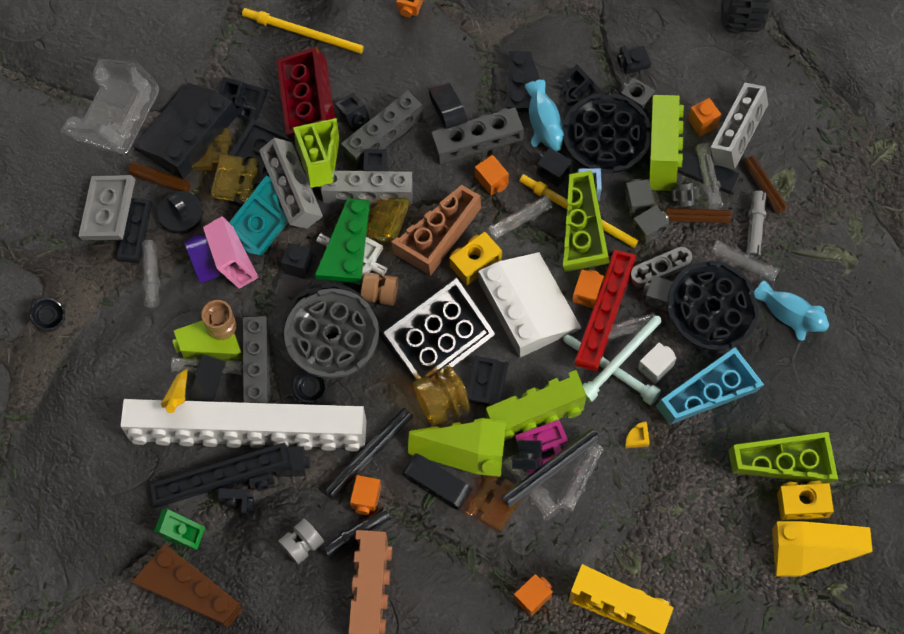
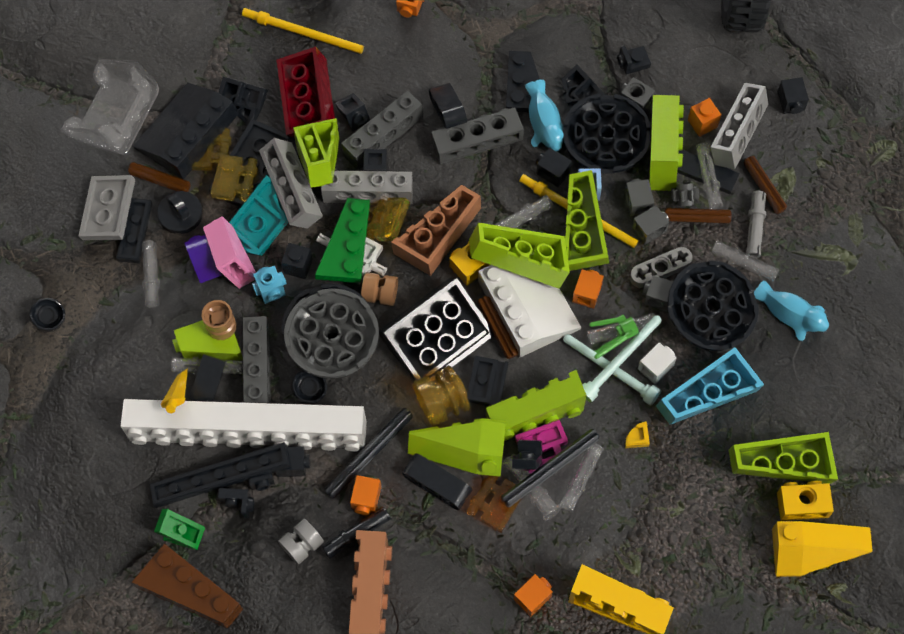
(269, 284): none -> medium azure brick
(492, 175): orange brick -> none
(497, 327): none -> reddish brown axle
(522, 252): none -> lime wedge
(605, 310): red tile -> none
(625, 329): none -> bright green plant
(793, 95): none -> black brick

